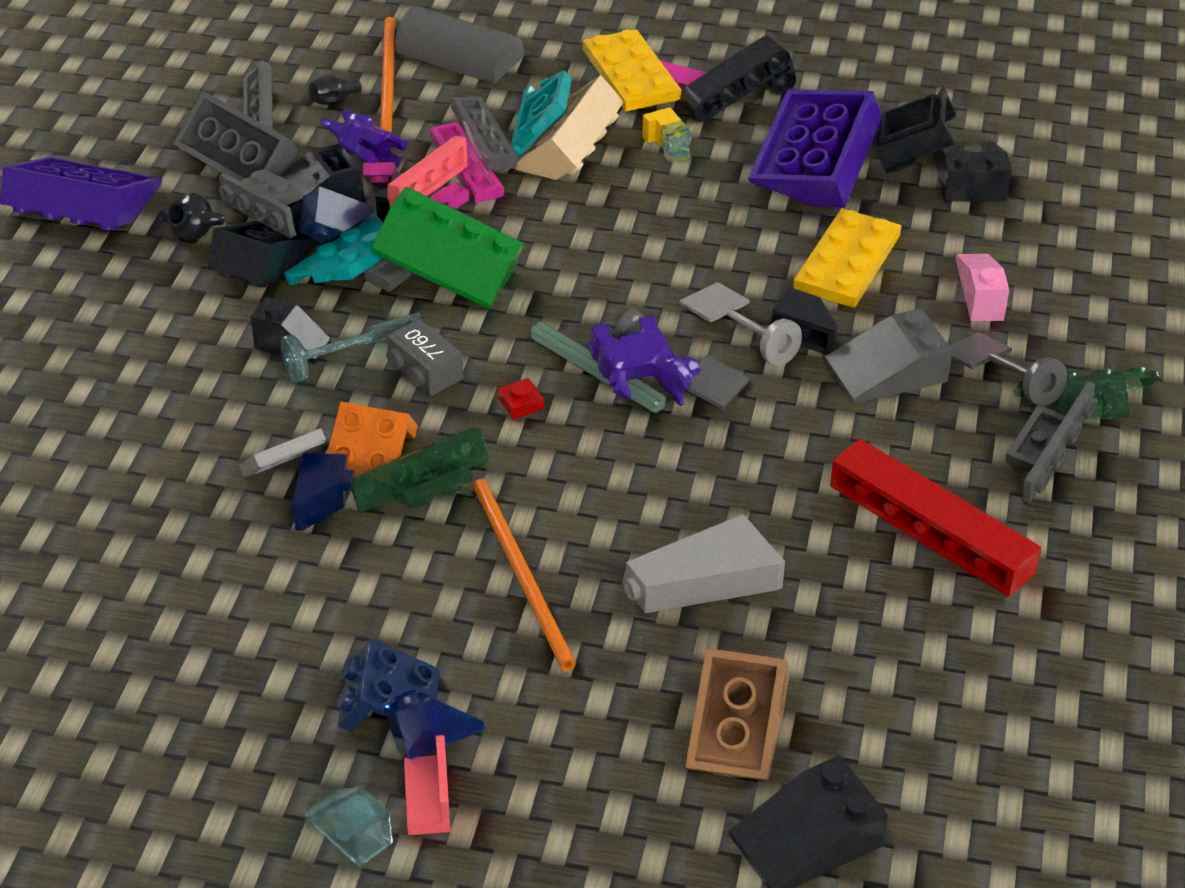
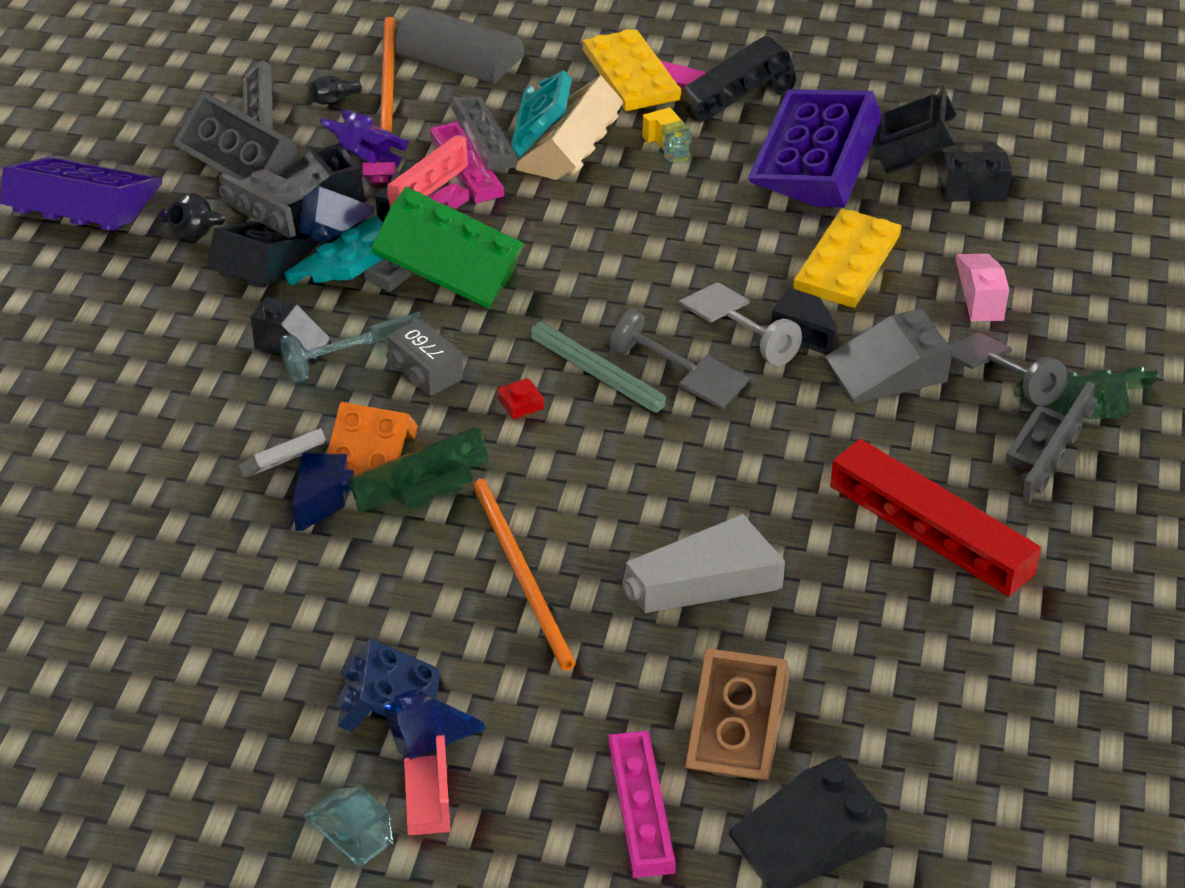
(641, 356): dark purple animal -> none
(641, 805): none -> dark pink tile

